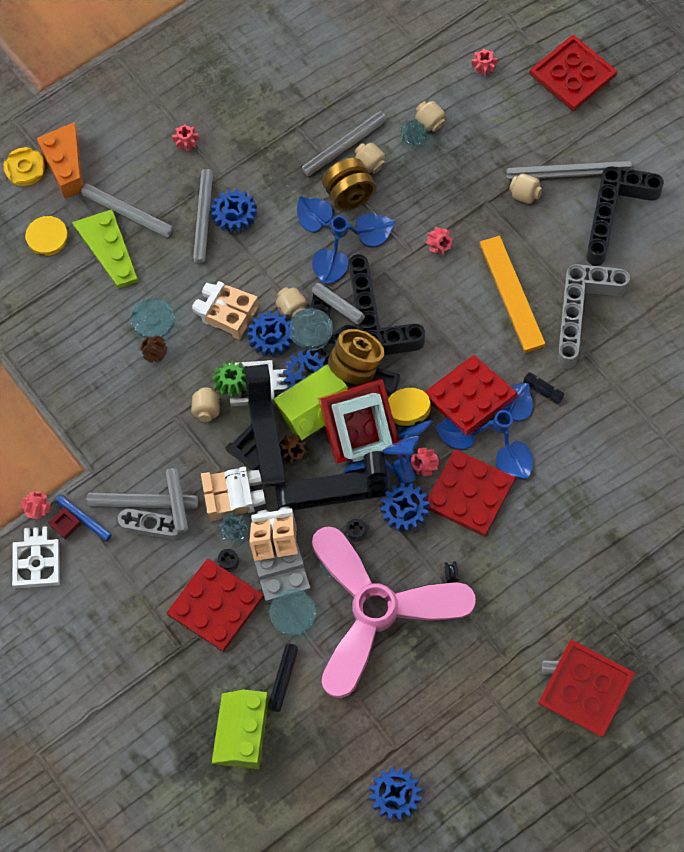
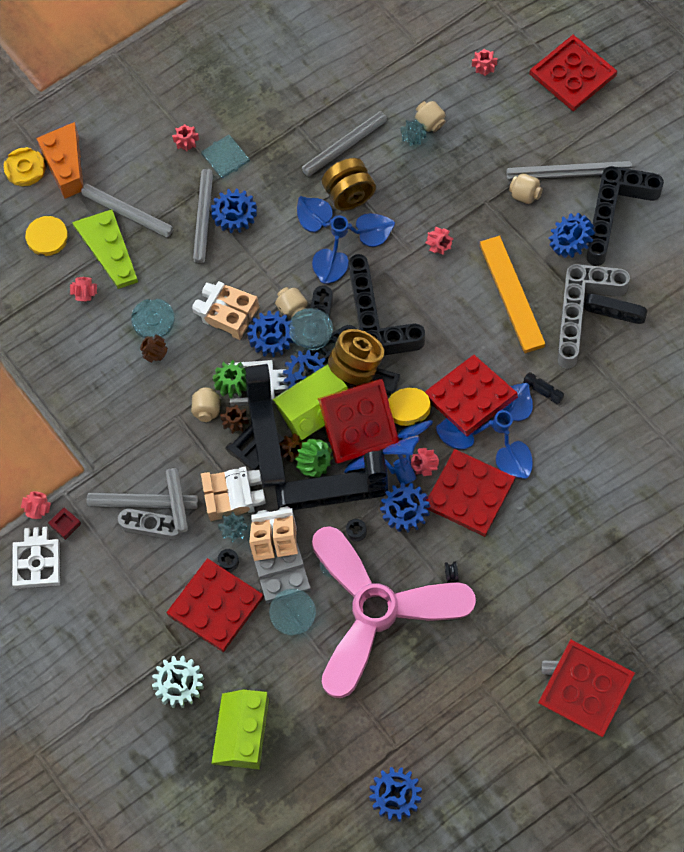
(83, 289): none -> coral gear
(86, 520): blue bar -> none
(185, 676): none -> light aqua gear
(225, 156): none -> clear light blue piece
(238, 423): none -> reddish brown gear
(282, 677): black axle -> none
(314, 458): none -> bright green gear
(338, 303): light grey axle -> none
(370, 400): light aqua window -> none
(371, 157): tan head -> none
(571, 235): none -> blue gear
(615, 308): none -> black beam

